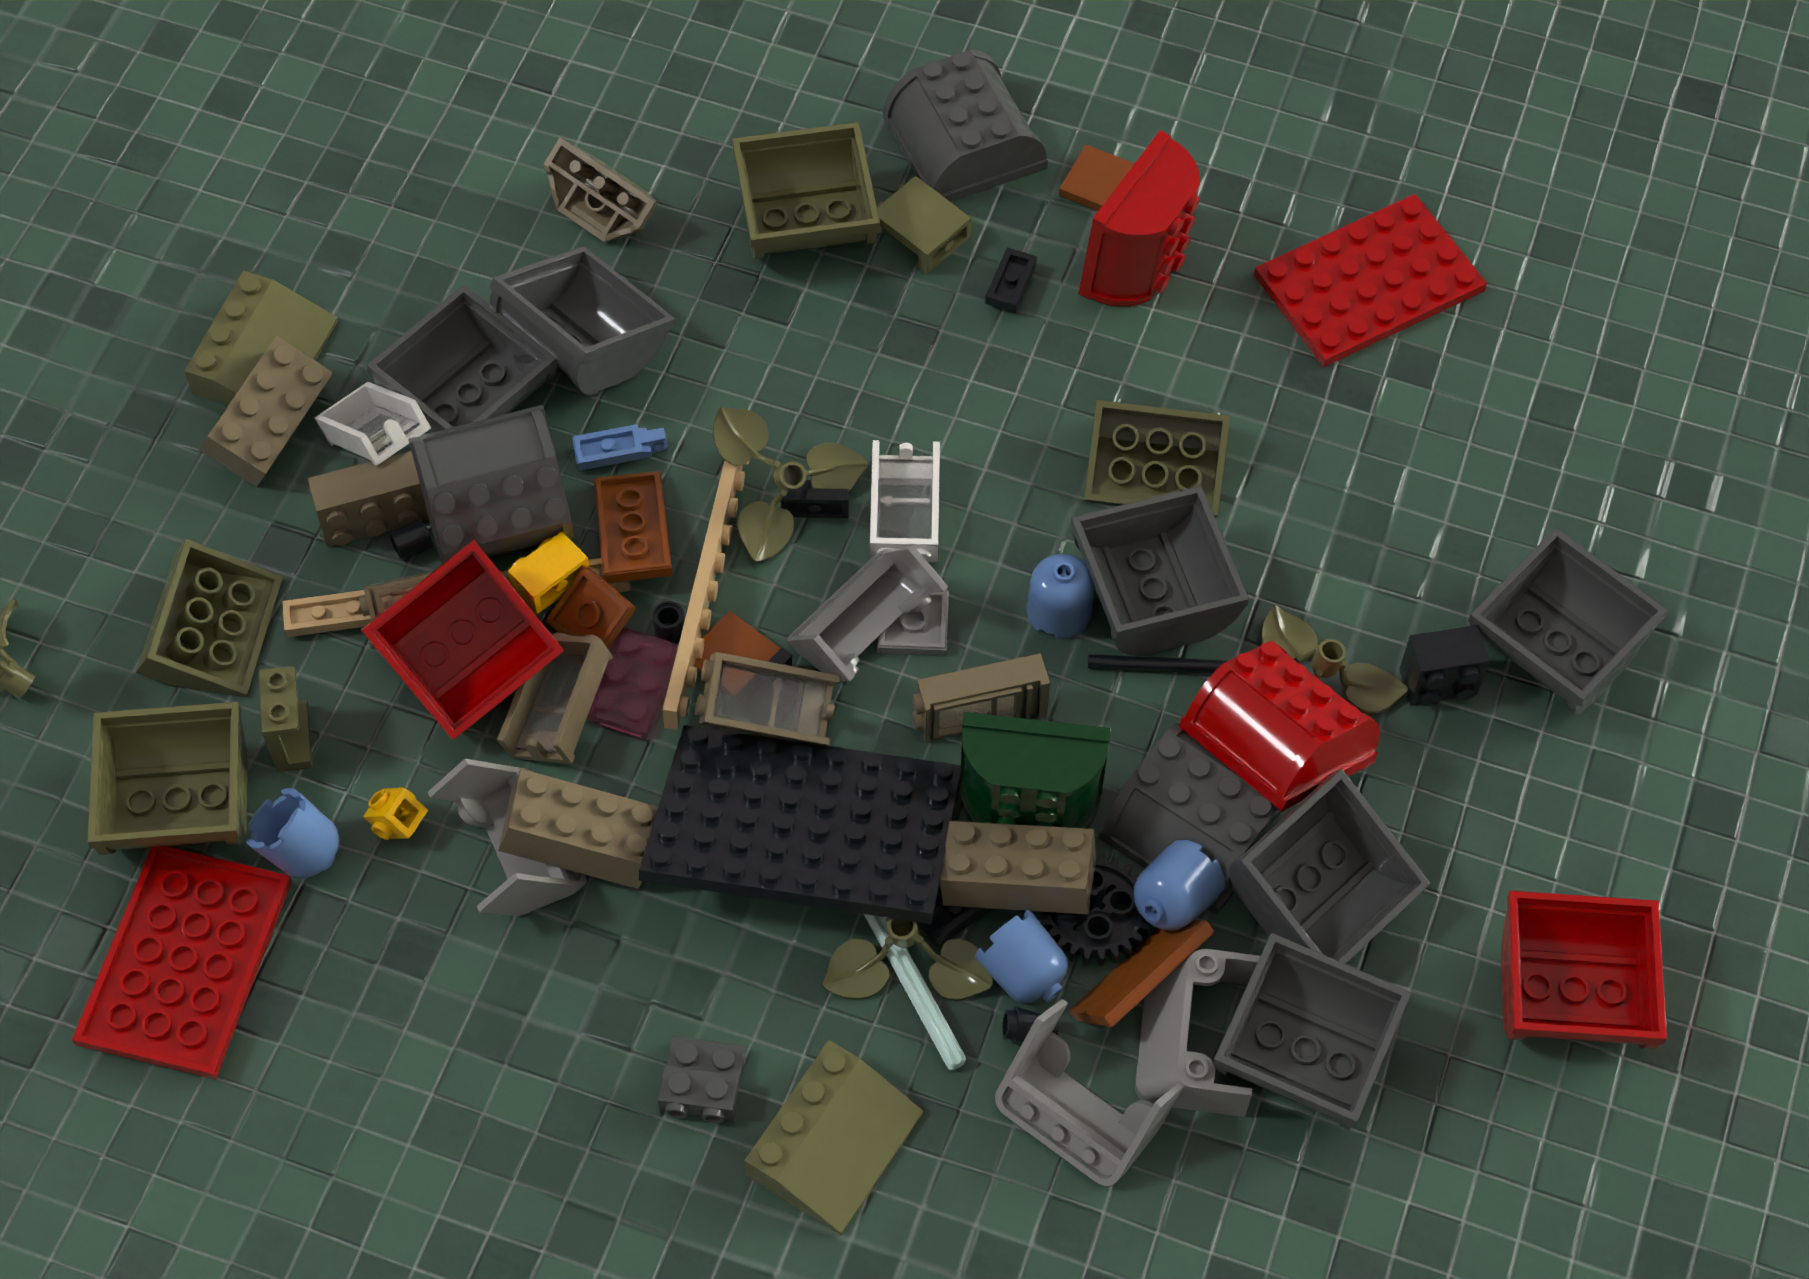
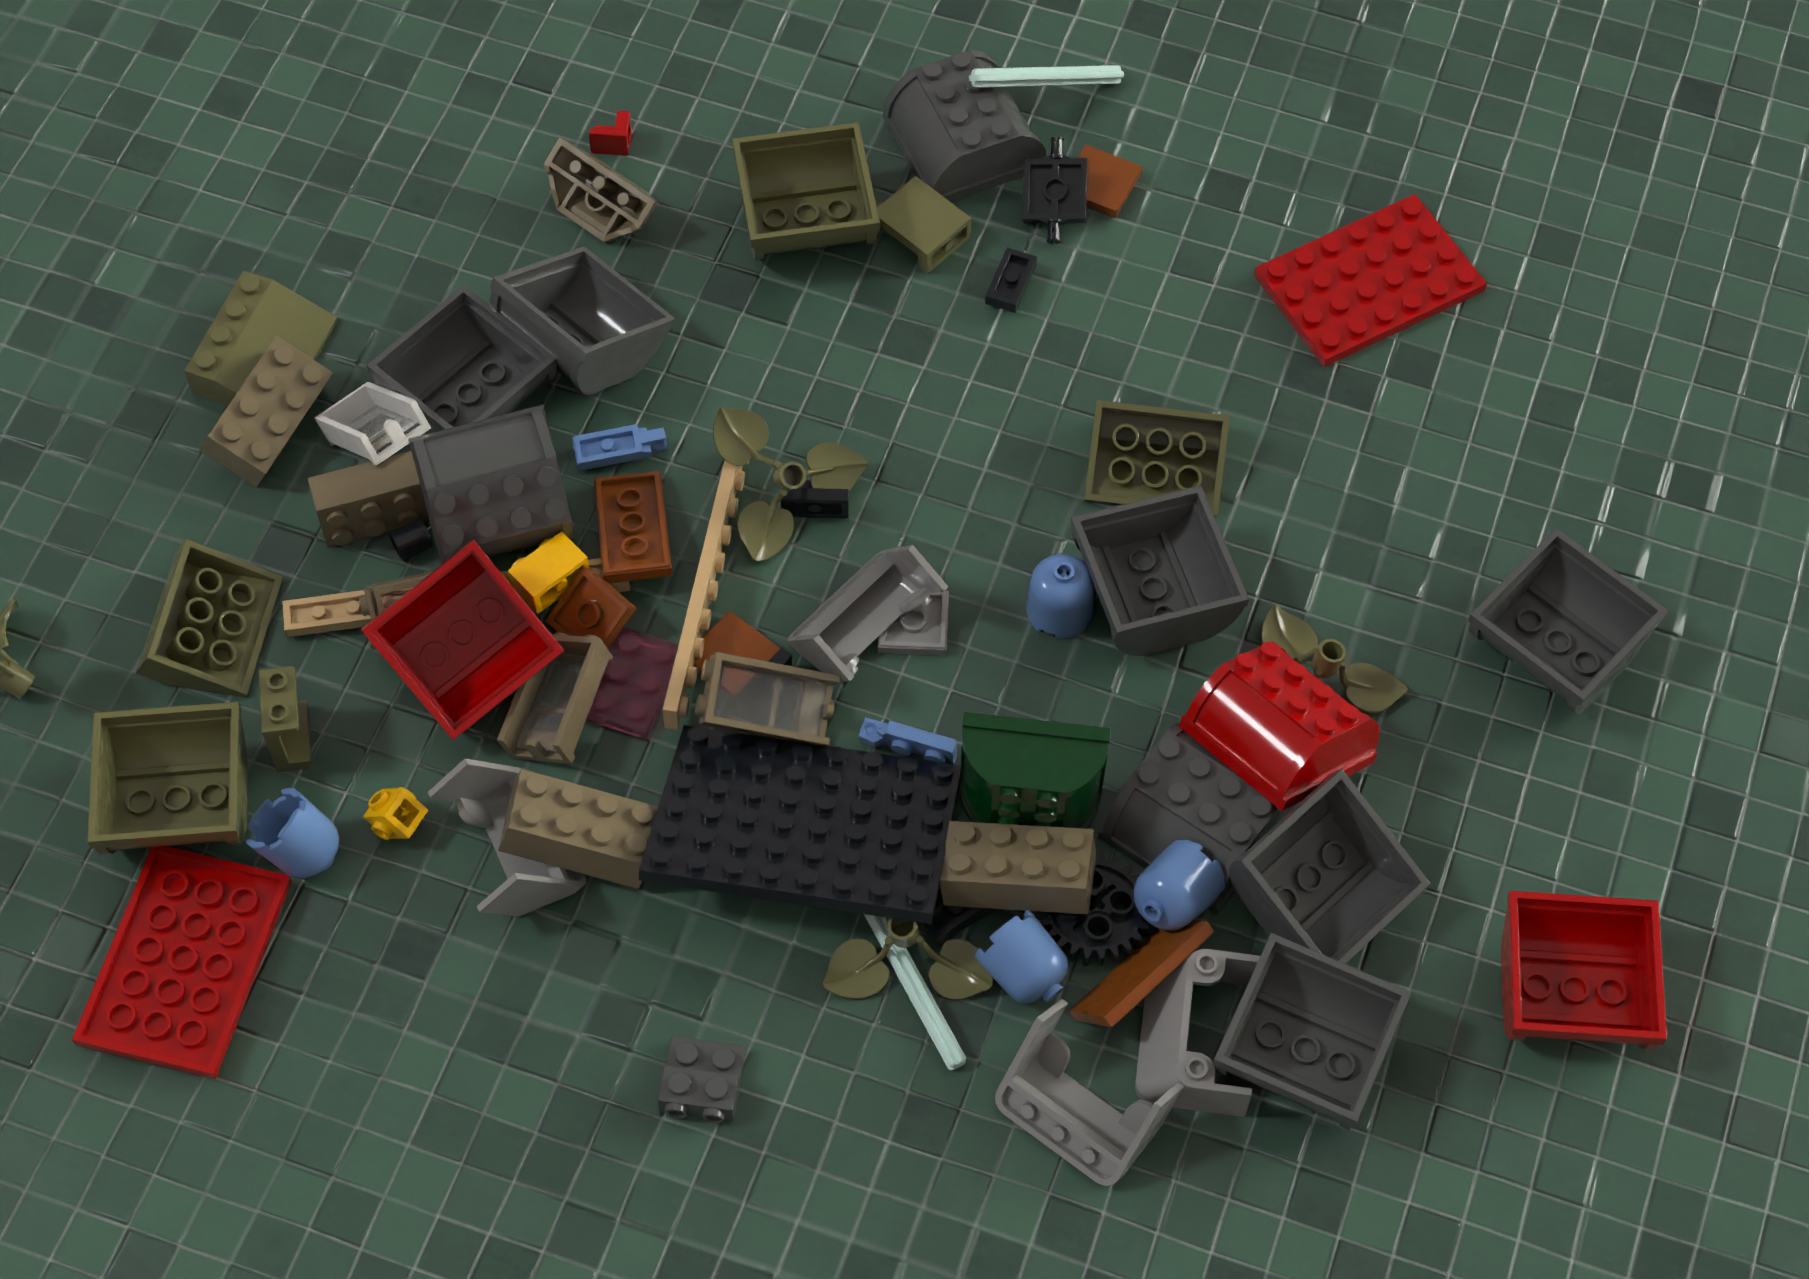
(612, 139): none -> red panel
(666, 612): black beam -> none
(833, 1138): olive slope -> none
(905, 501): clear door -> none
(908, 740): none -> medium blue hinge
(1001, 688): dark tan door -> none
(1018, 1023): black cone -> none
(1045, 76): none -> light aqua axle
(1055, 190): none -> black plate
(1142, 227): red container -> none
(1154, 663): black bar -> none
(1444, 665): black brick -> none

